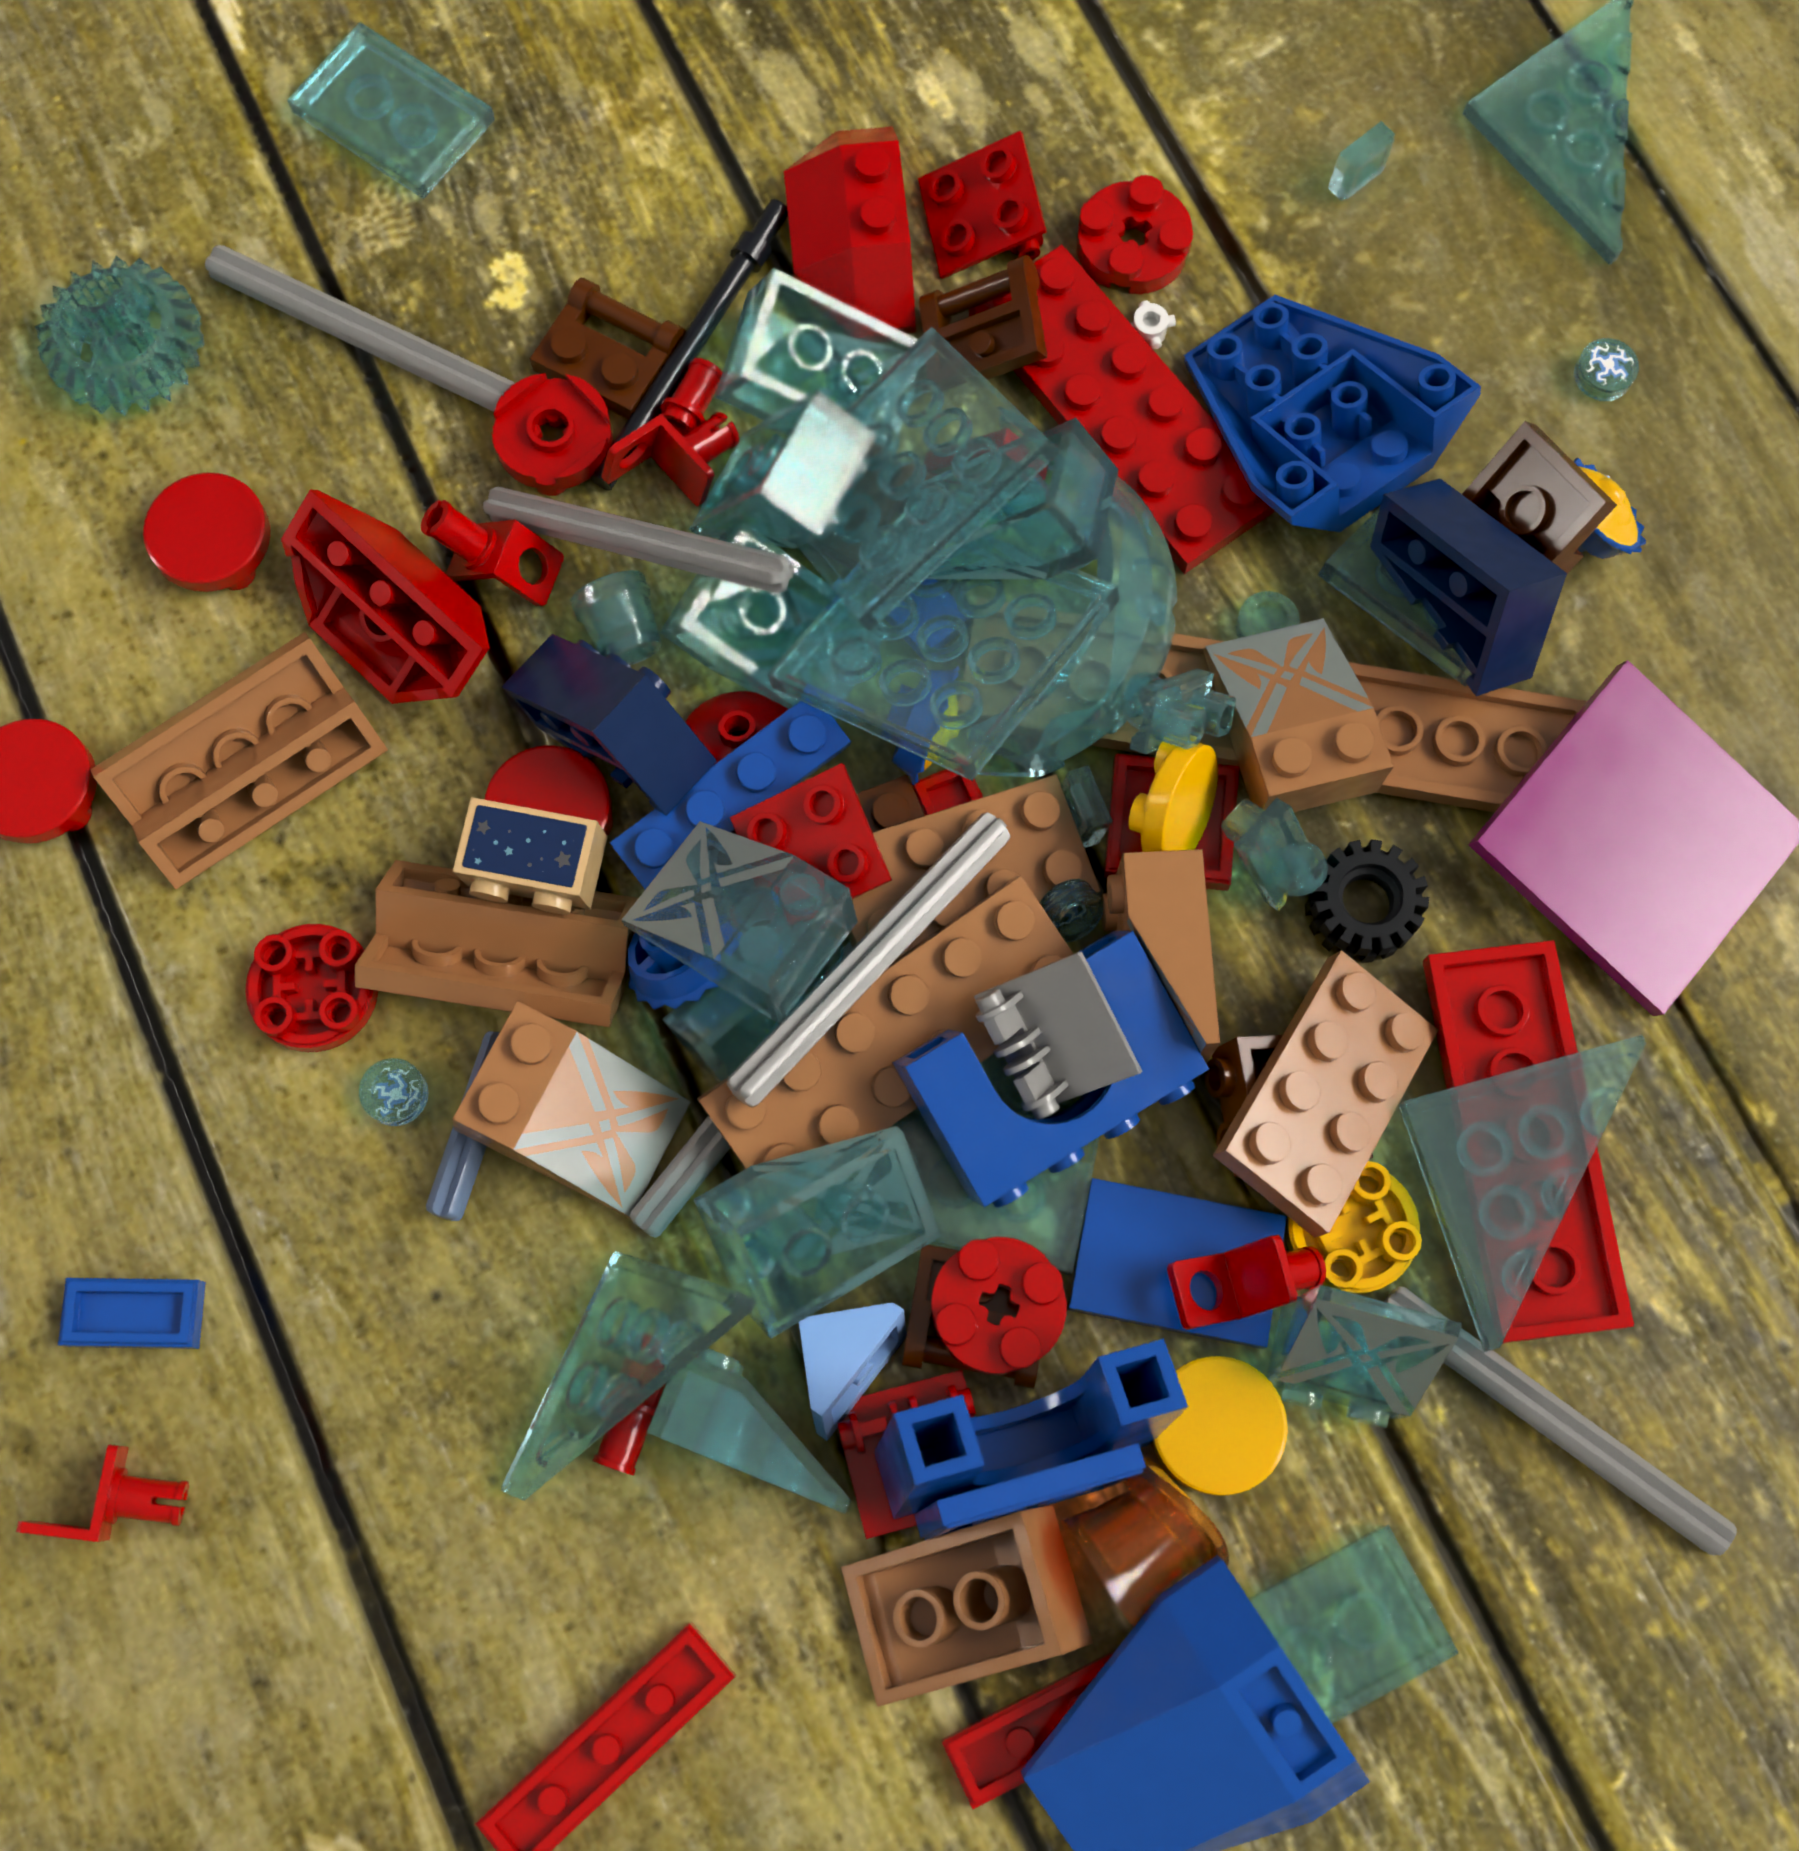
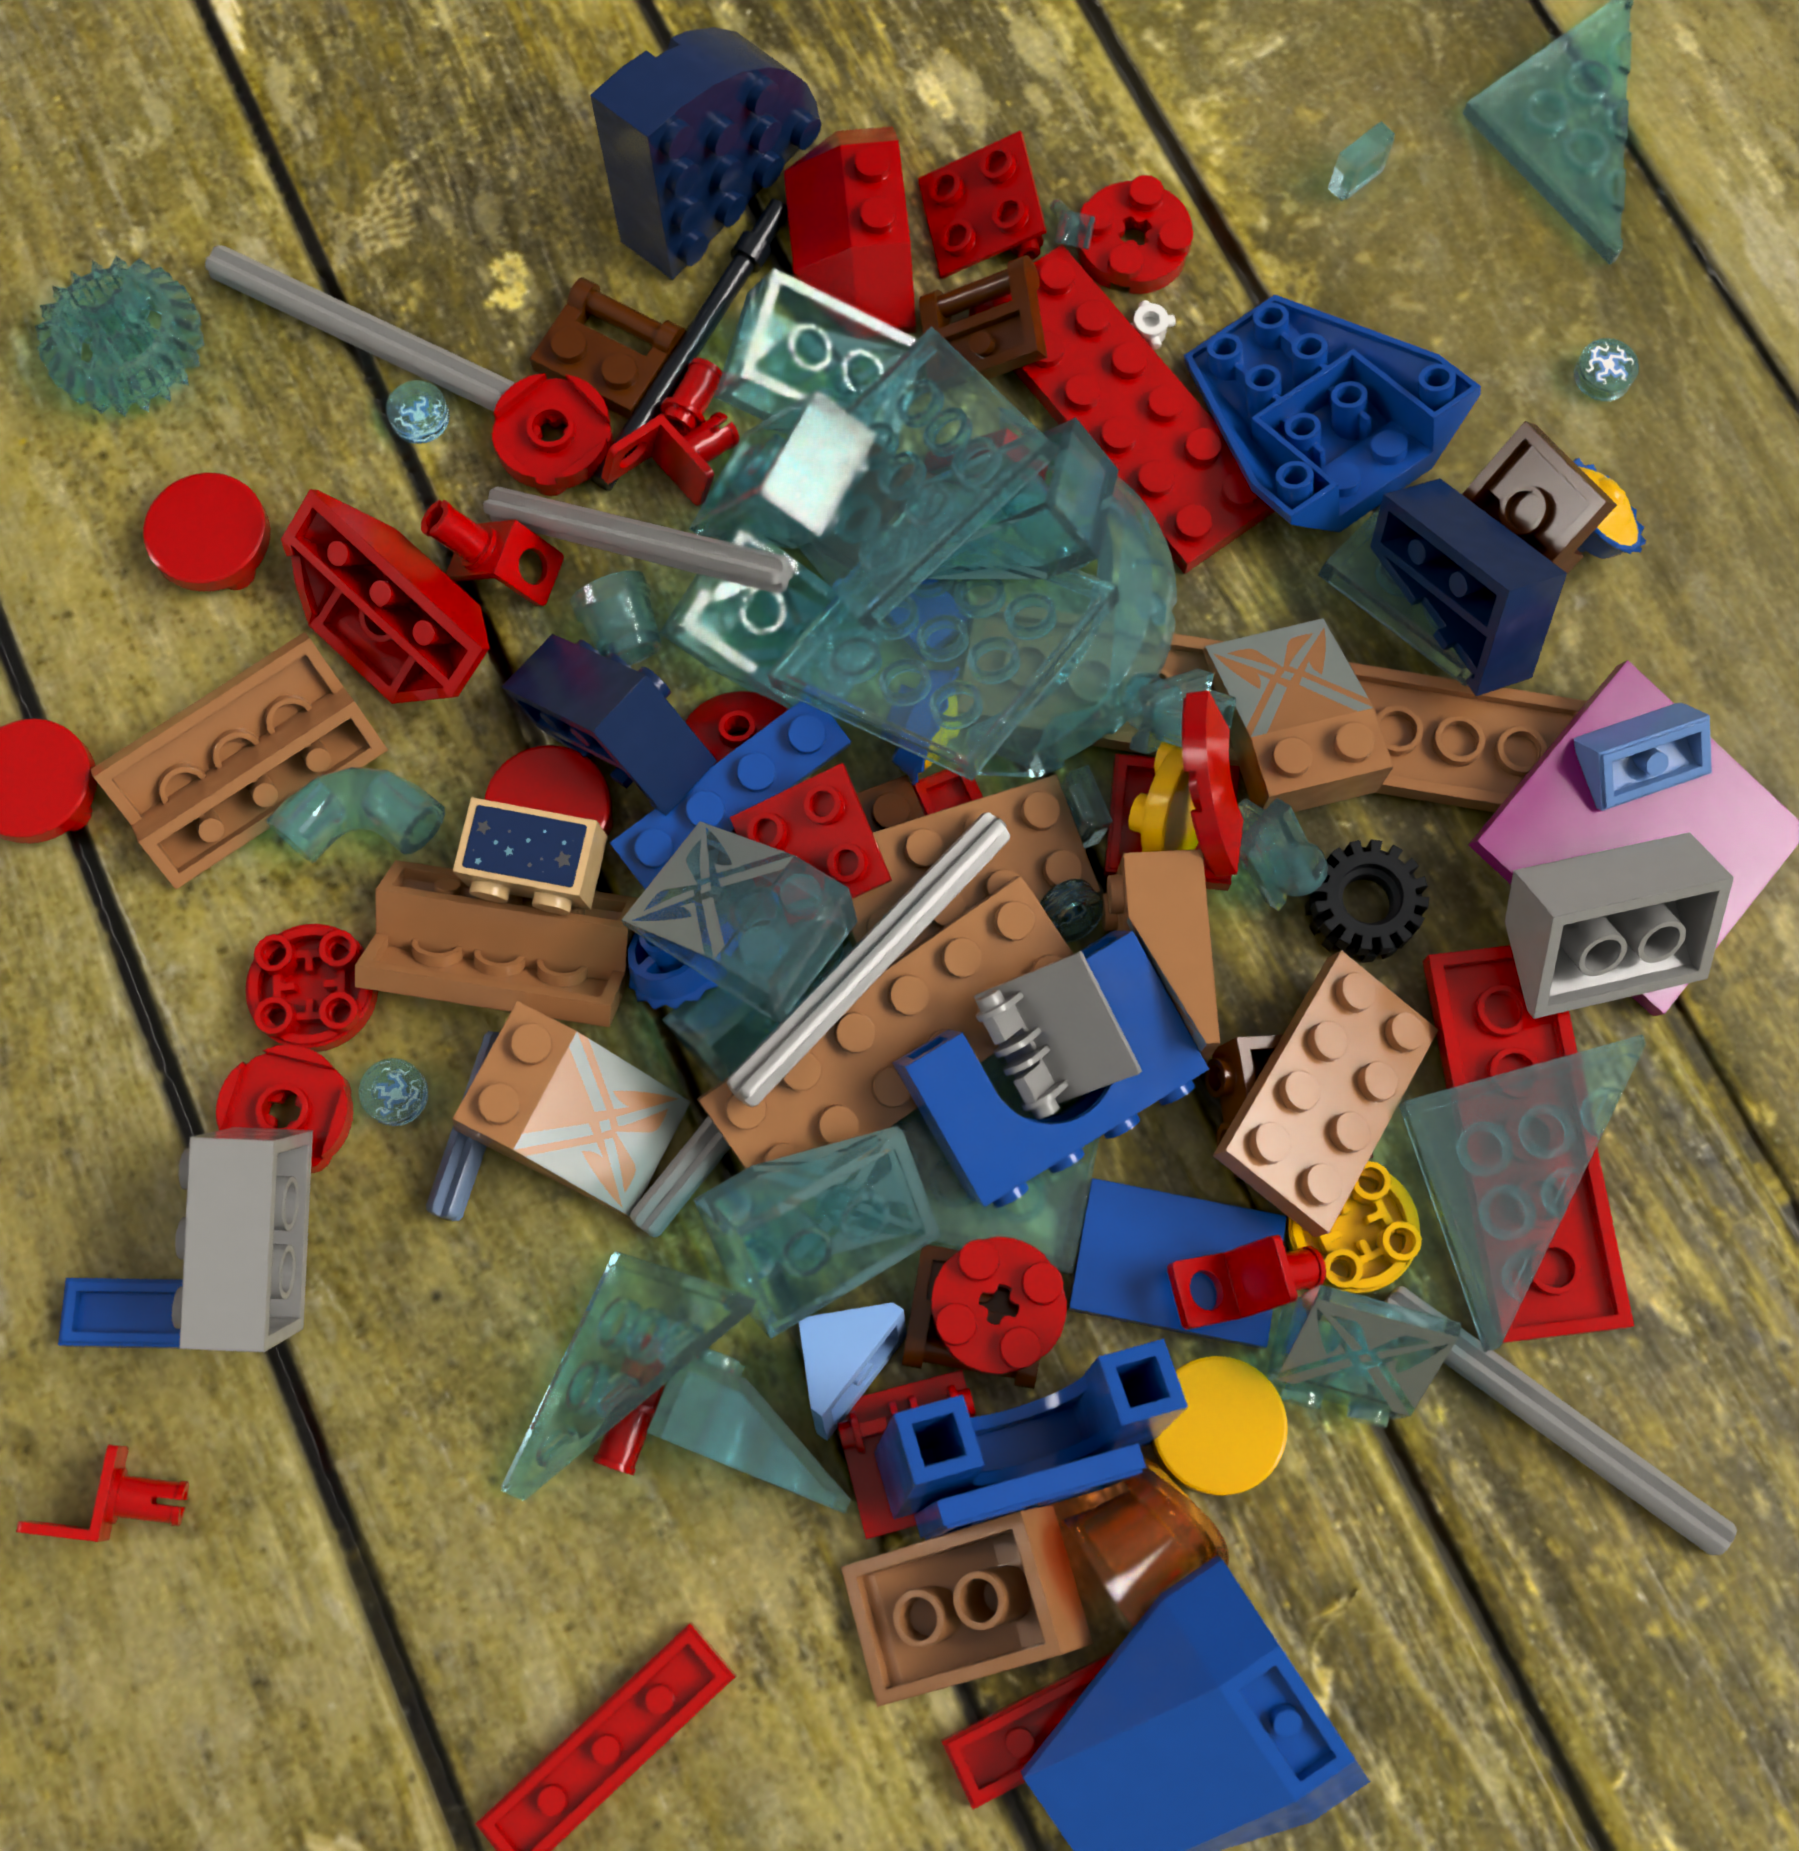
(243, 1238): none -> light grey brick
(286, 1071): none -> red plate
(355, 801): none -> clear light blue cylinder
(391, 110): clear light blue tile -> none
(417, 412): none -> clear light blue tile
(696, 140): none -> dark blue brick
(1073, 227): none -> clear light blue hand
(1206, 758): none -> red tile
(1265, 613): clear light blue tile -> none
(1356, 1623): clear light blue tile -> none
(1615, 923): none -> light grey slope
(1645, 754): none -> medium blue slope

